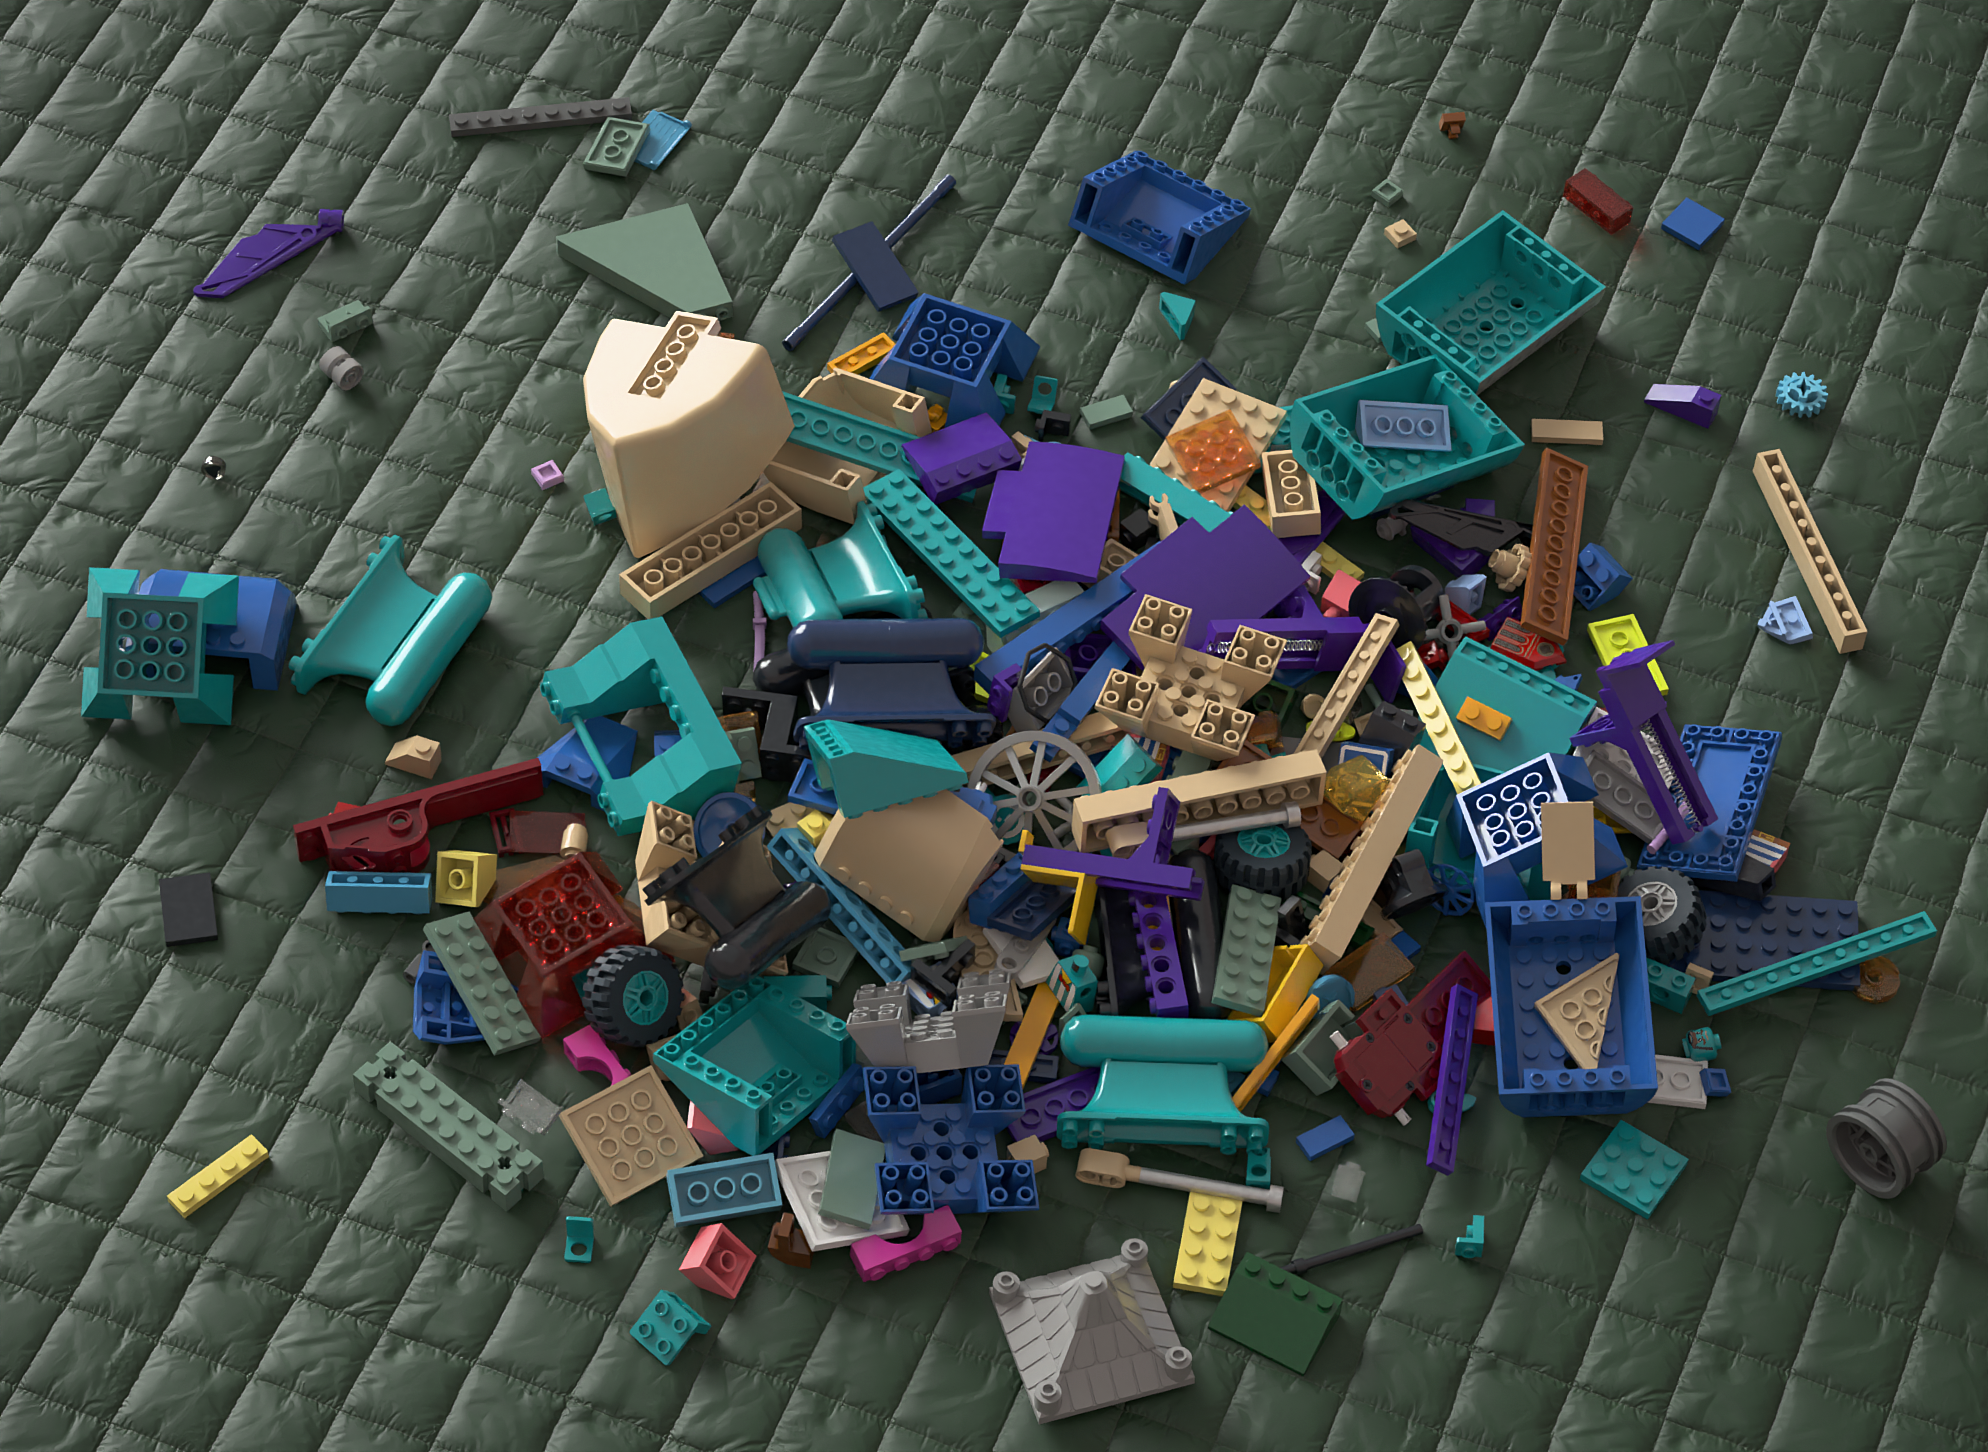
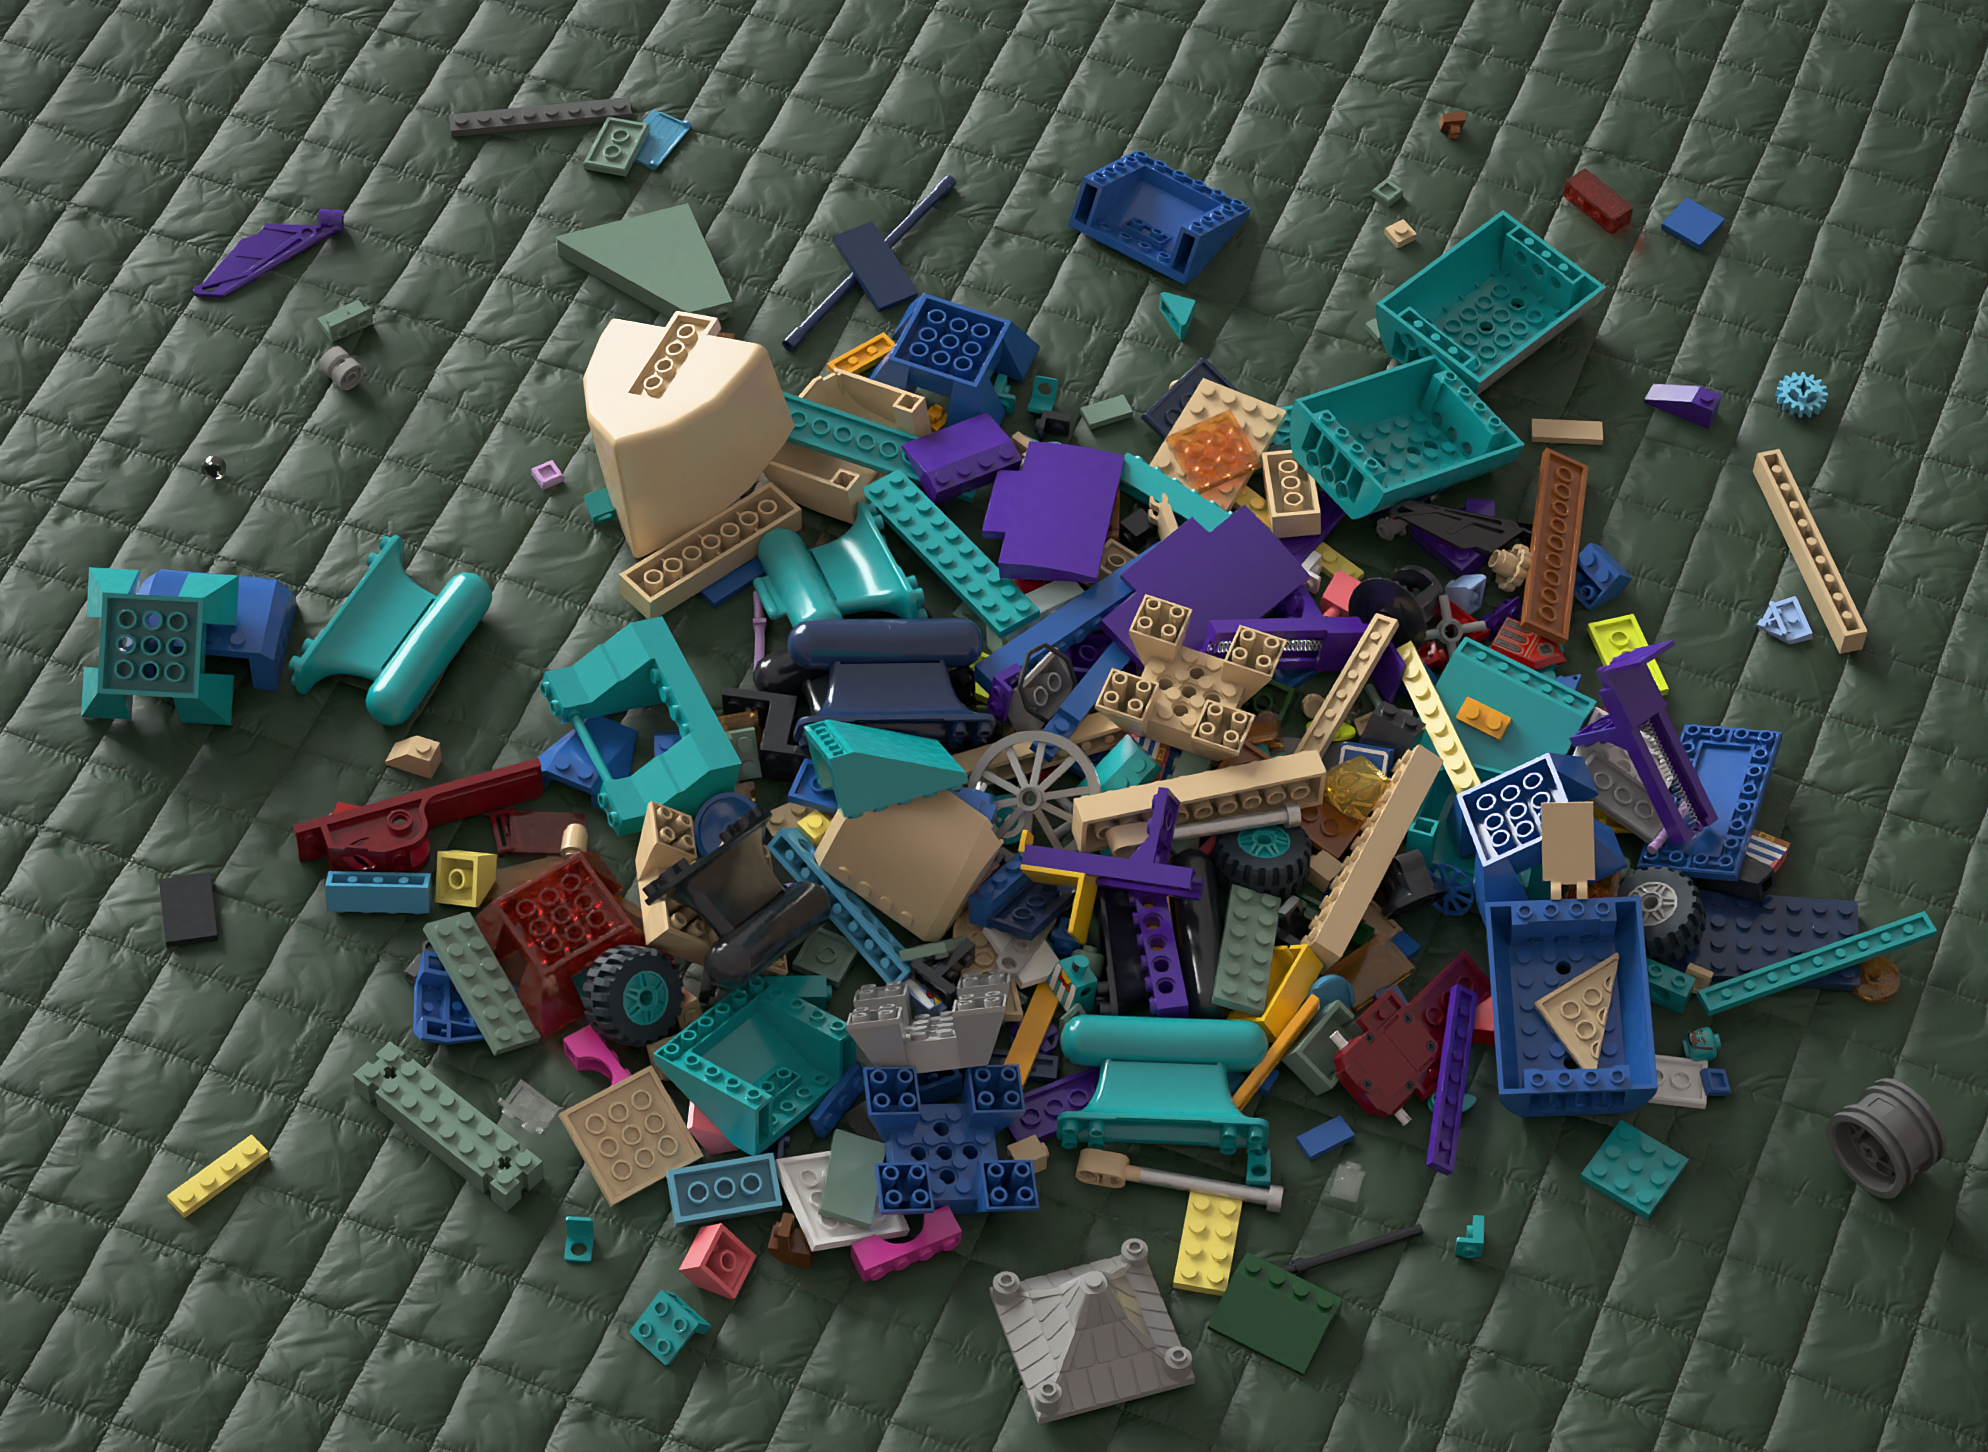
(1403, 426): light blue slope -> none

